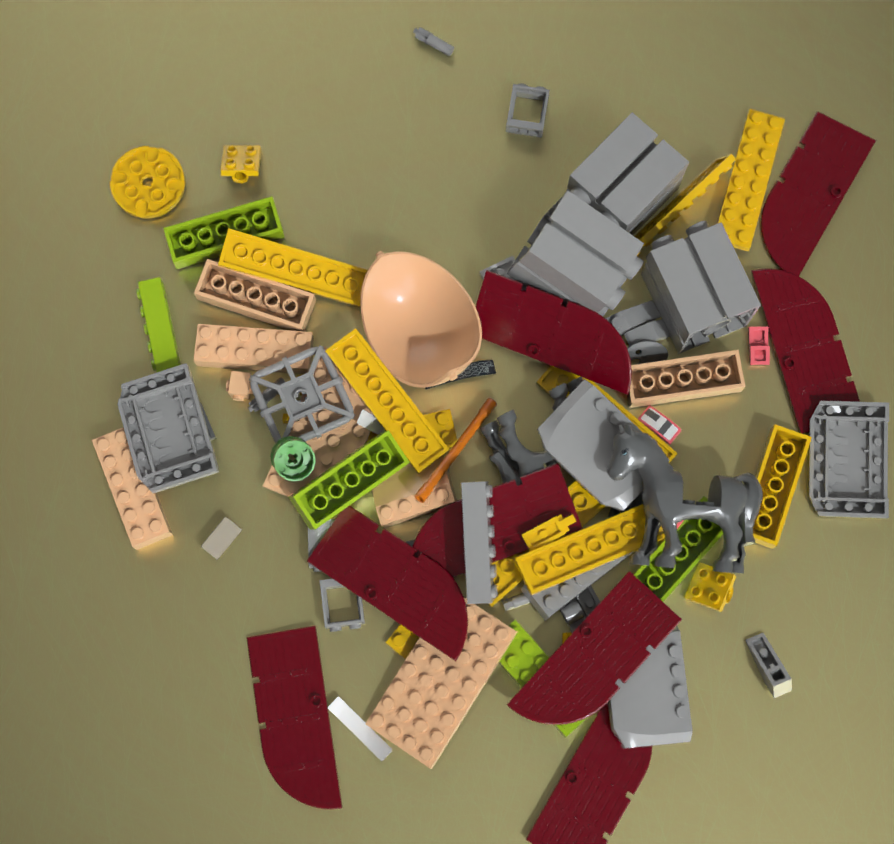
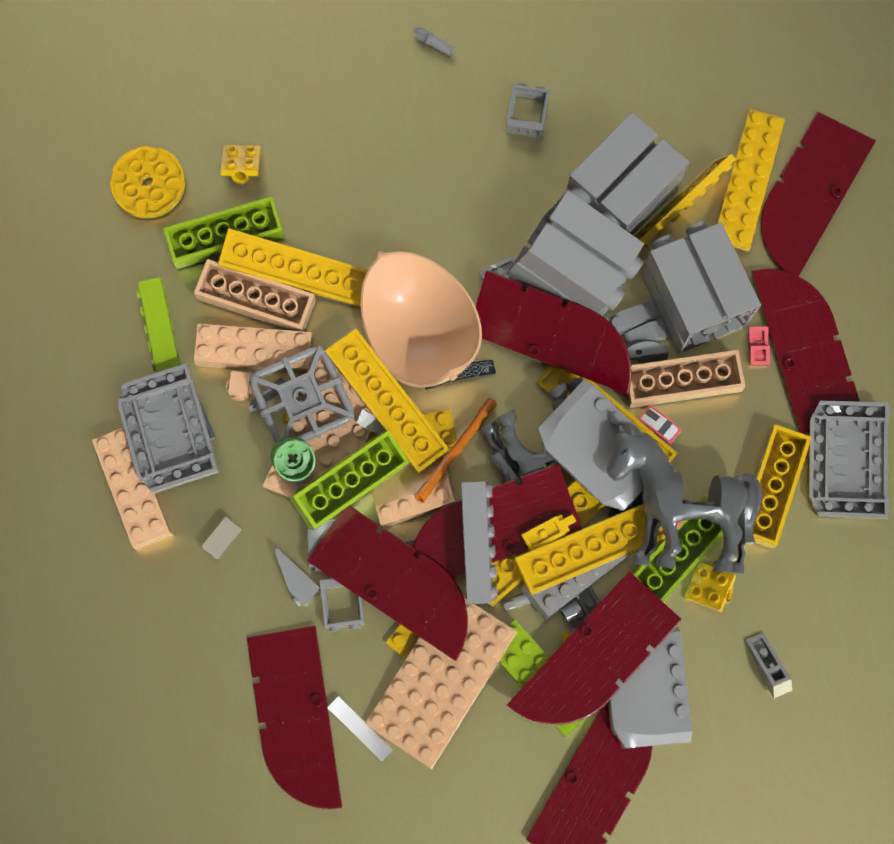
(297, 581): none -> light grey slope

